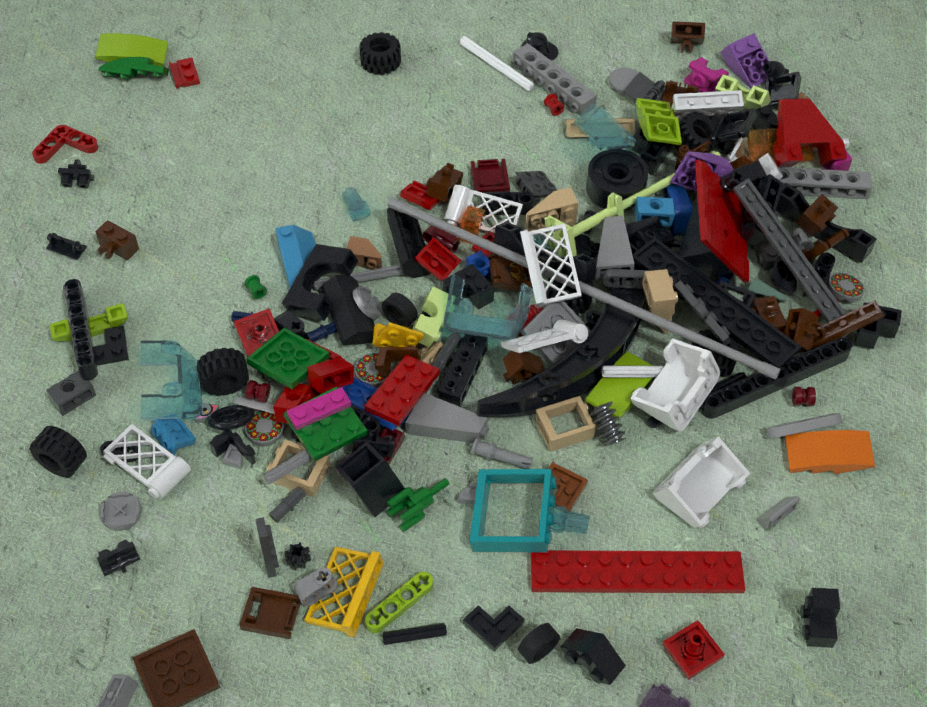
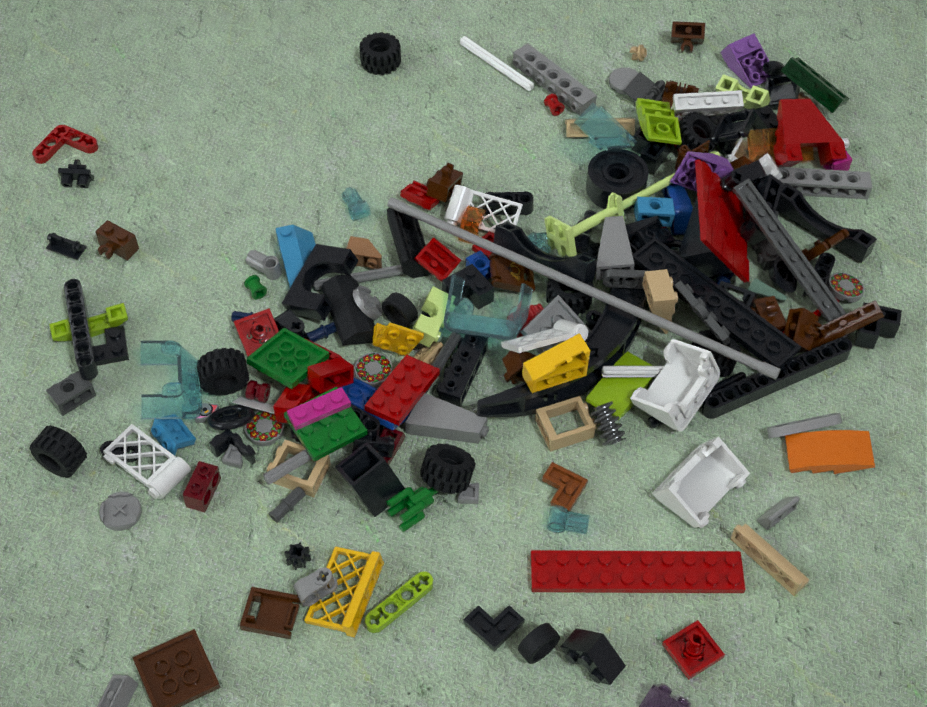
(118, 558): black hips -> none
(119, 45): lime slope -> none
(131, 66): green slope -> none
(184, 73): red plate -> none
(201, 486): none -> dark red brick
(265, 264): none -> light grey piece
(267, 546): dark grey hinge -> none
(391, 353): reddish brown bracket -> none
(414, 633): black axle -> none
(447, 468): none -> black tyre
(448, 240): dark red piece -> none
(490, 176): dark red container -> none
(492, 452): light grey pin -> none
(512, 543): teal window -> none
(534, 268): white fence -> none
(535, 183): dark grey hinge -> none
(540, 43): black piece -> none
(557, 365): none -> yellow wedge
(559, 204): tan slope -> none
(640, 51): none -> tan plate
(704, 77): dark pink piece -> none
(769, 559): none -> tan fence
(801, 239): light grey bush -> none
(803, 396): dark red wheel -> none
(814, 84): none -> dark green fence
(816, 215): reddish brown brick -> none
(820, 617): black brick -> none

